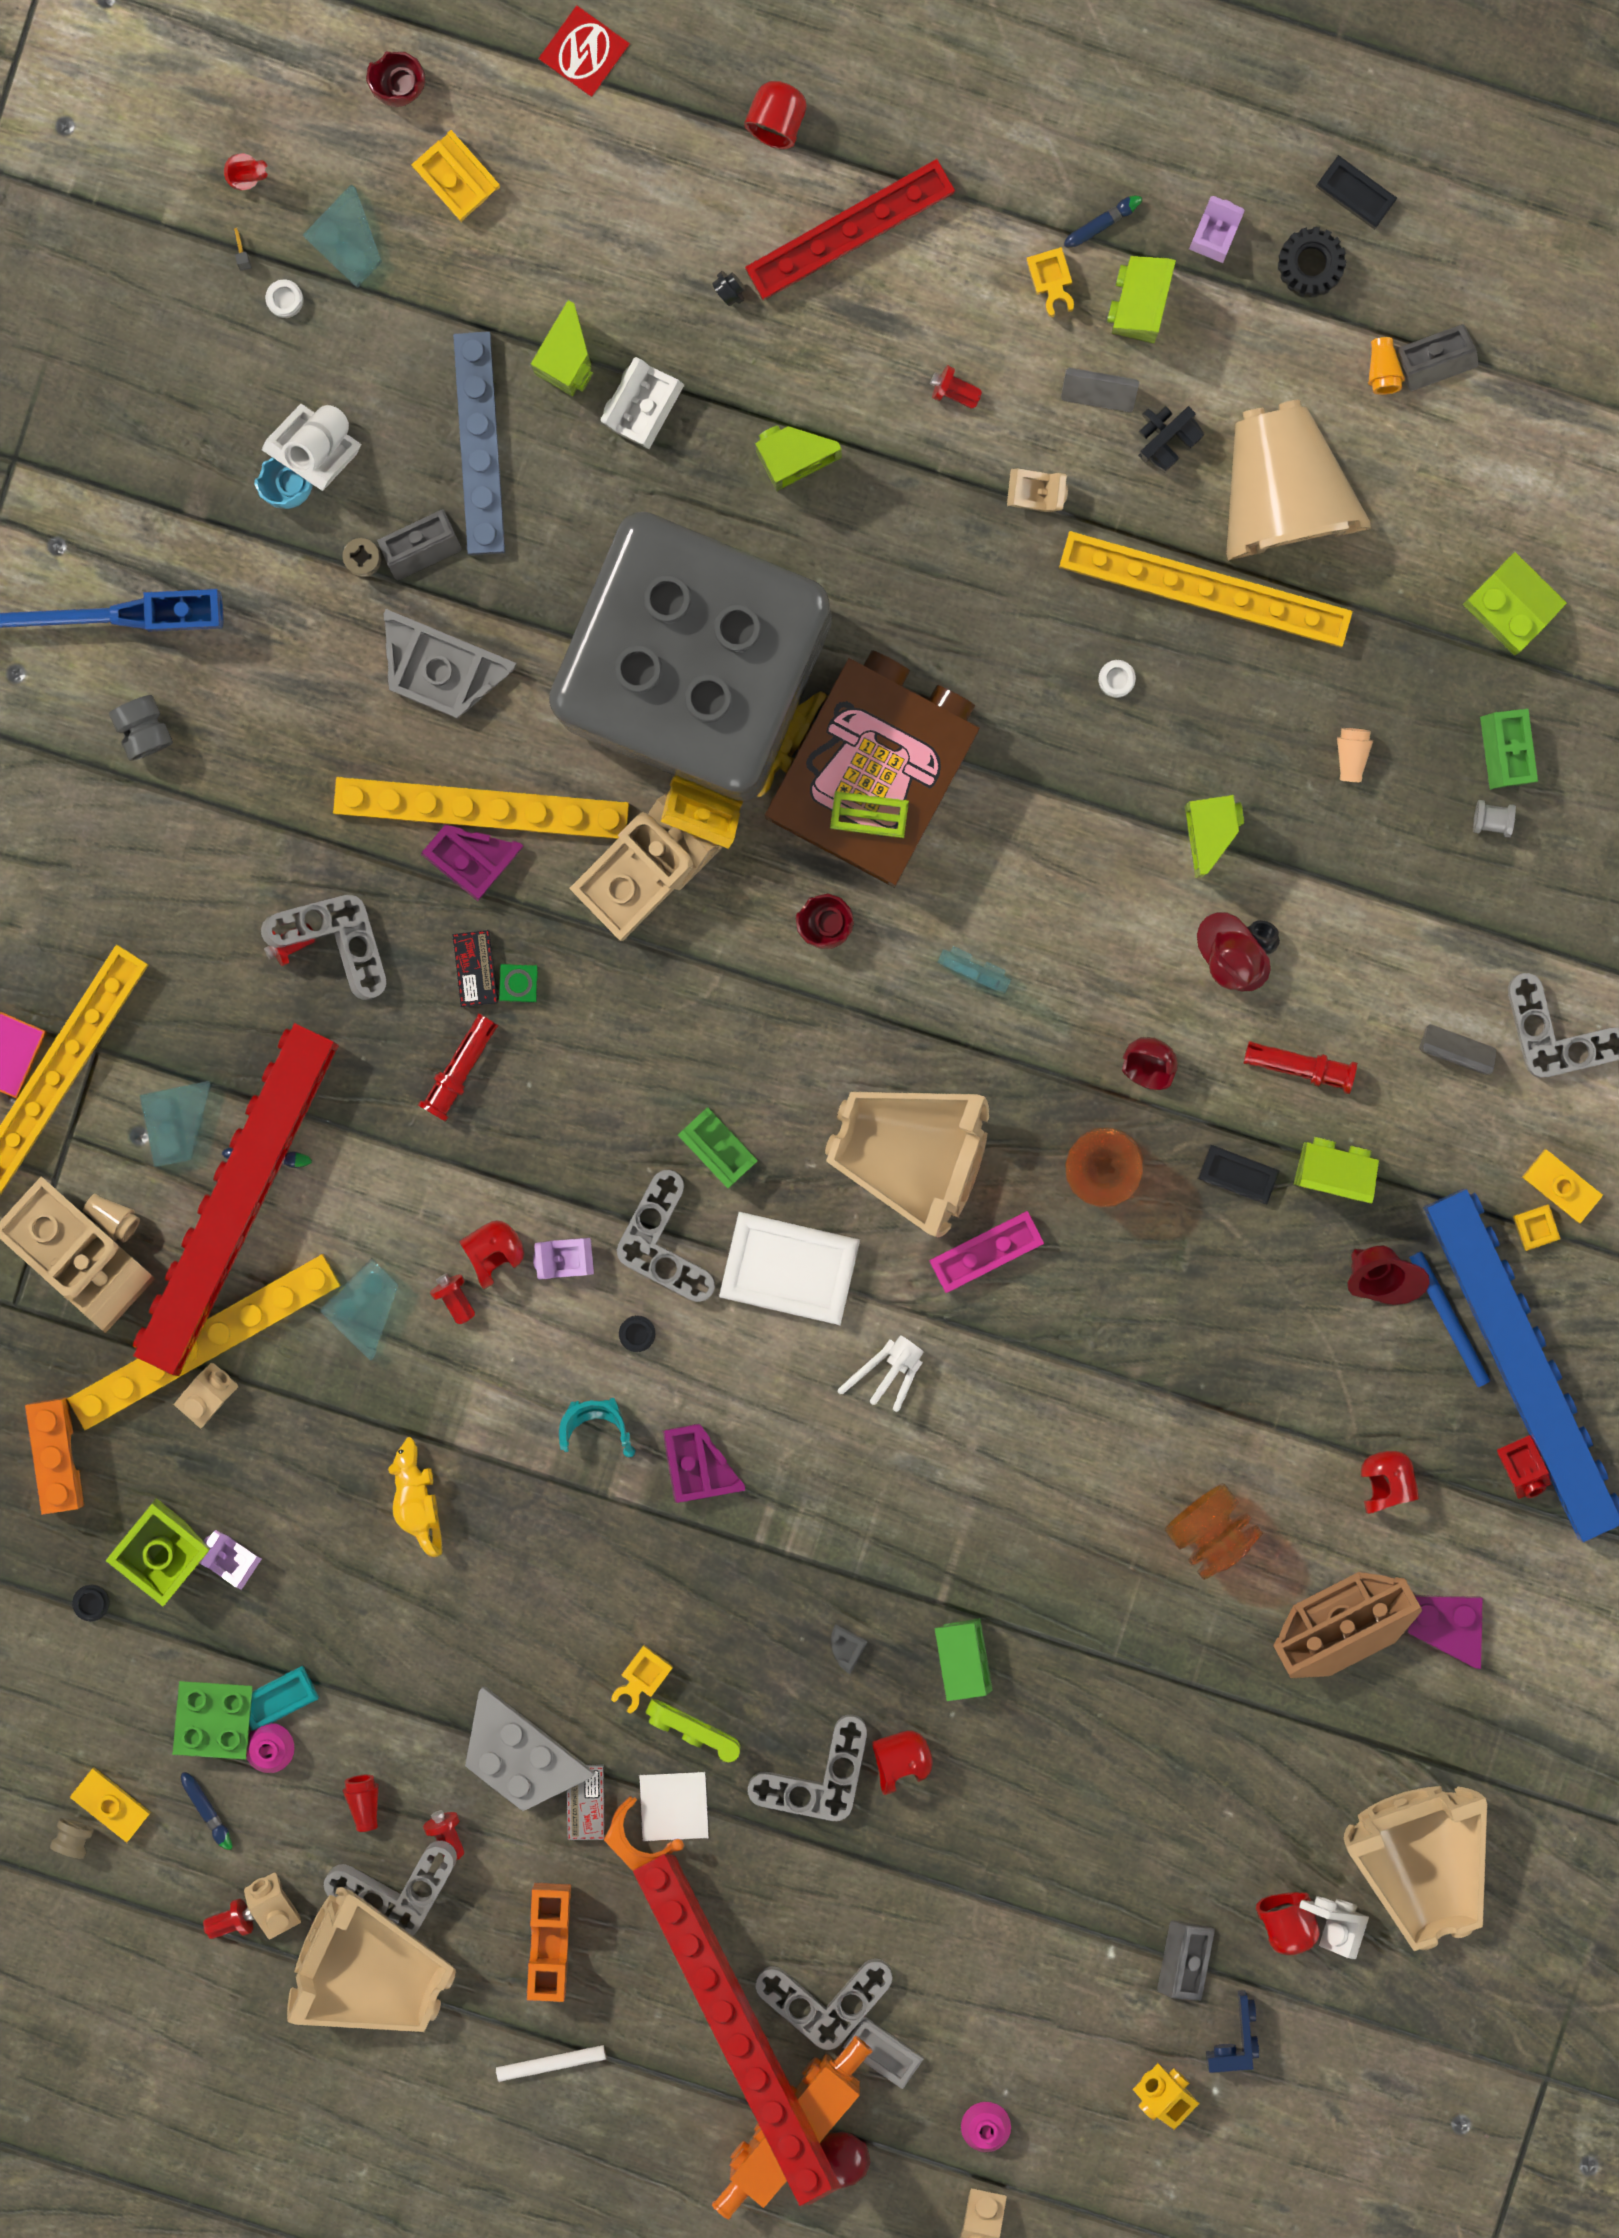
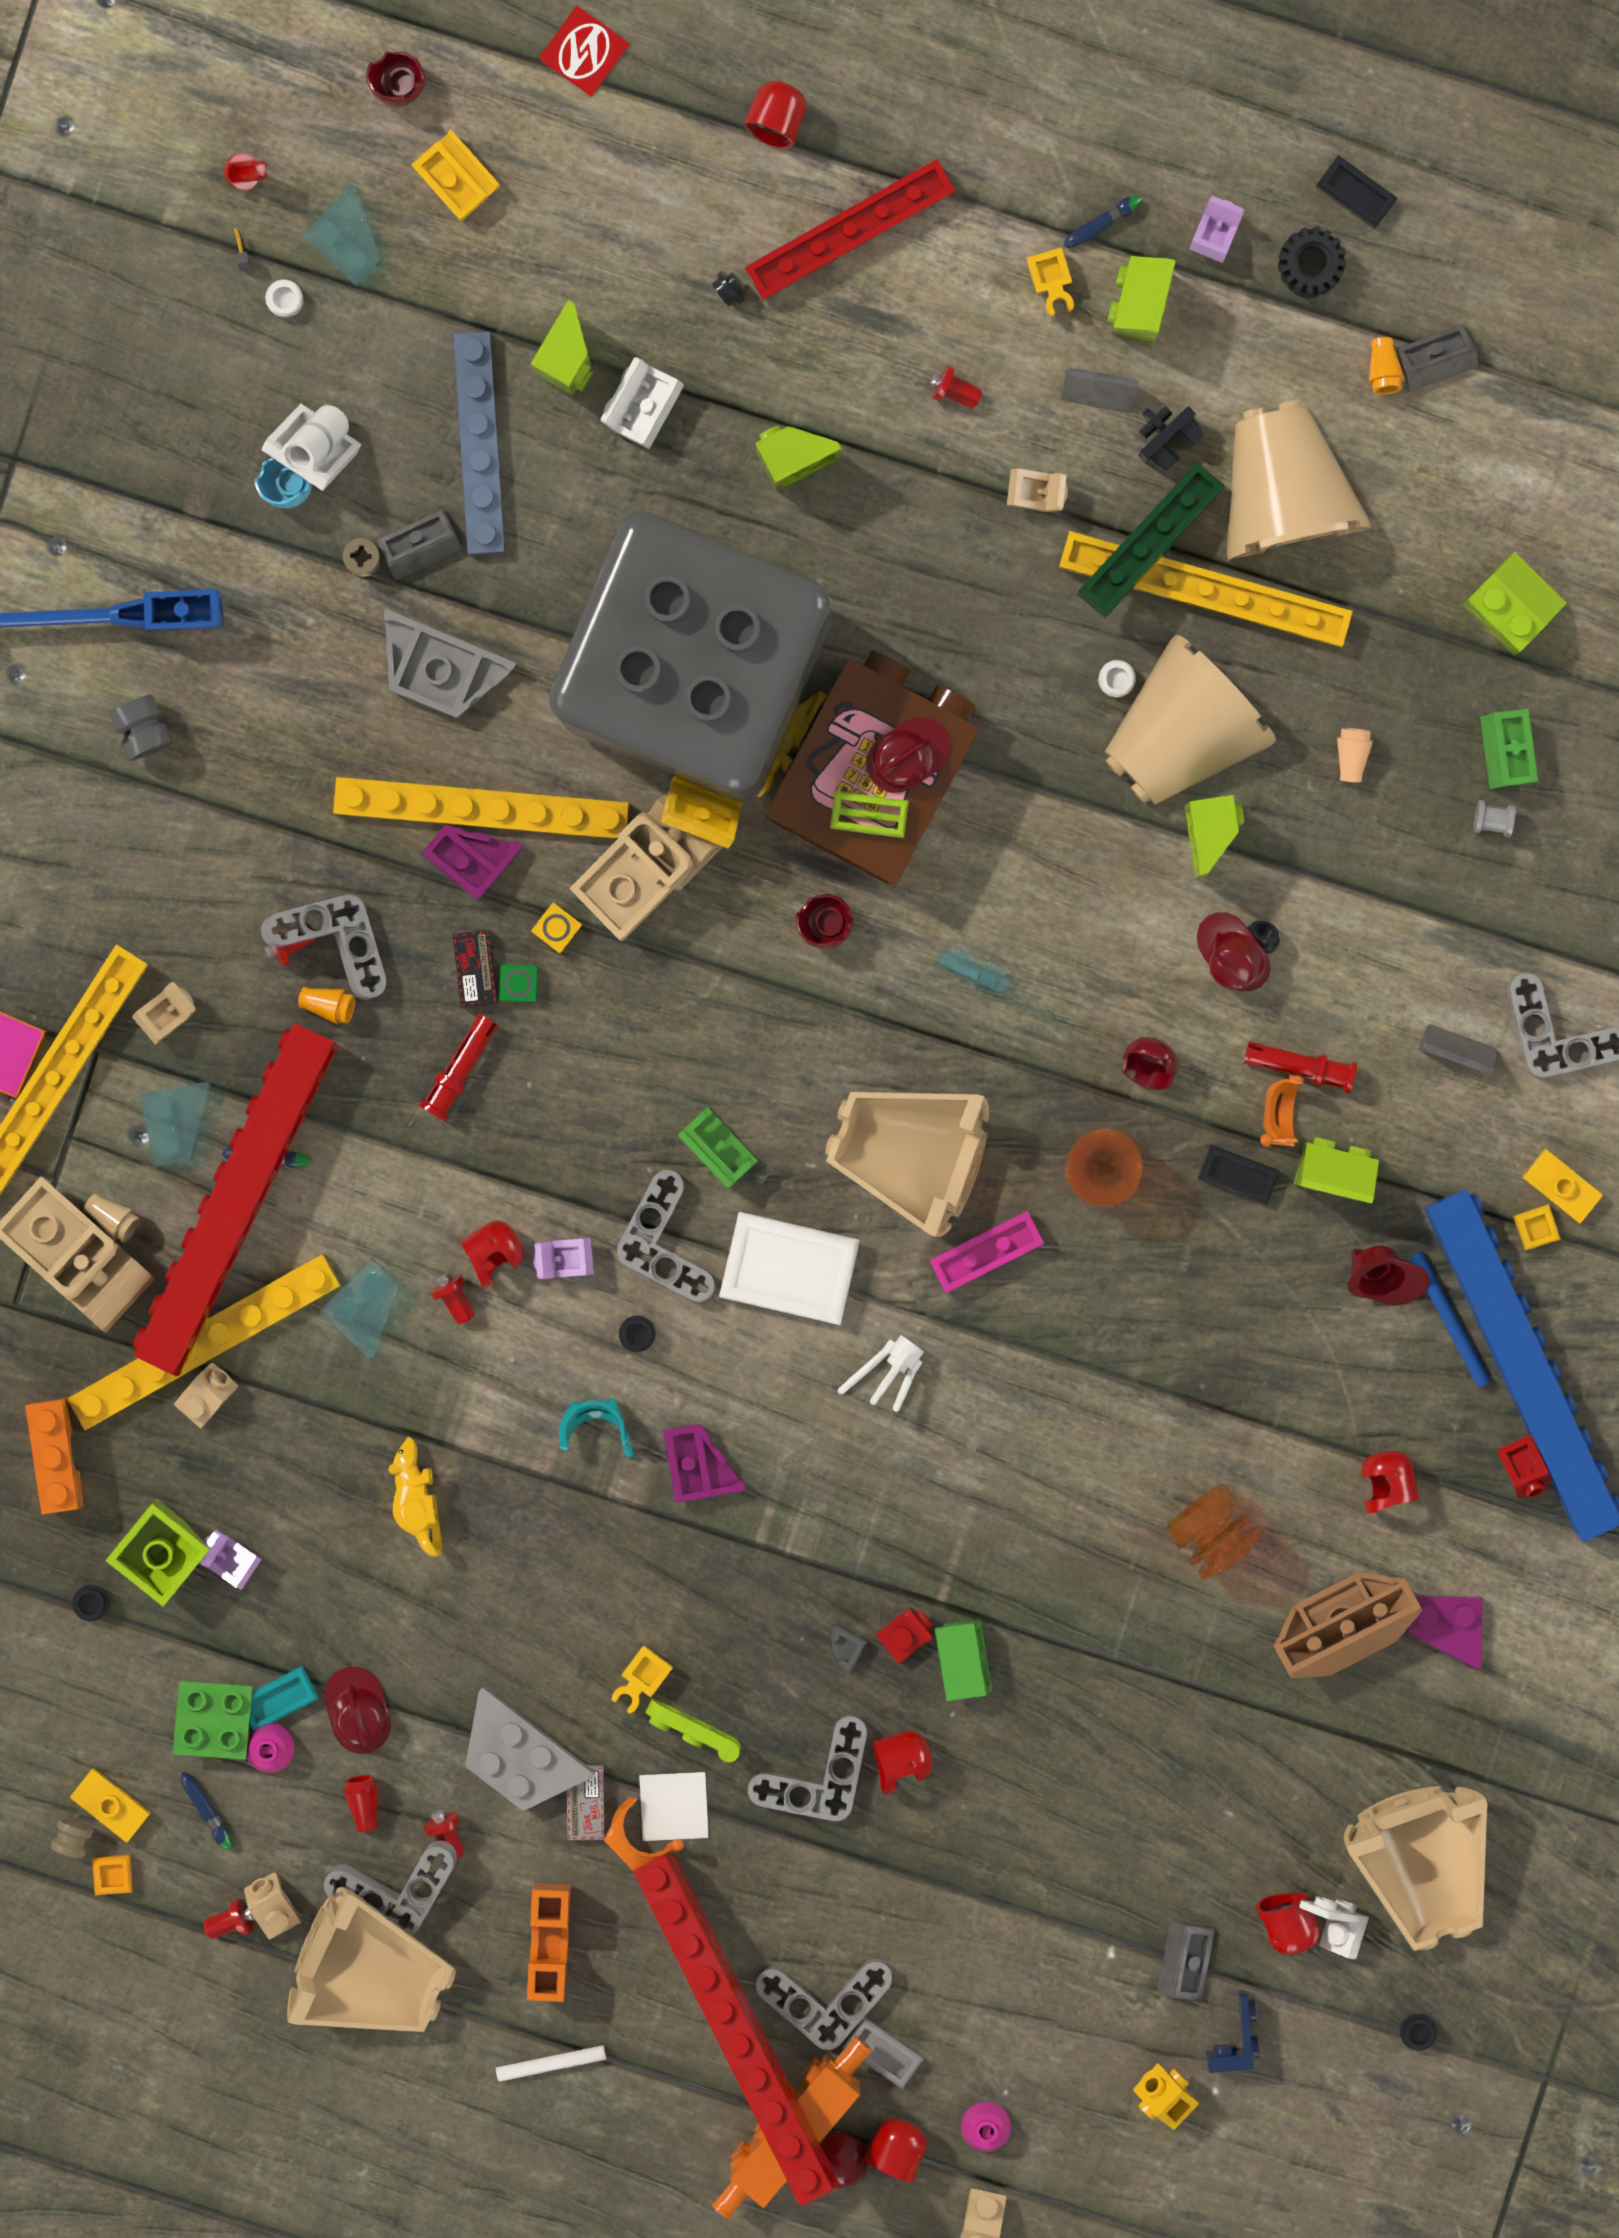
(112, 1874): none -> light orange tile
(165, 1012): none -> tan bracket
(329, 1004): none -> light orange cone
(357, 1710): none -> dark red piece
(556, 927): none -> yellow tile
(897, 2149): none -> red helmet
(906, 1633): none -> red bracket
(908, 754): none -> dark red piece
(1151, 540): none -> dark green plate
(1184, 726): none -> tan cone
(1282, 1132): none -> orange helmet
(1418, 2032): none -> black plate

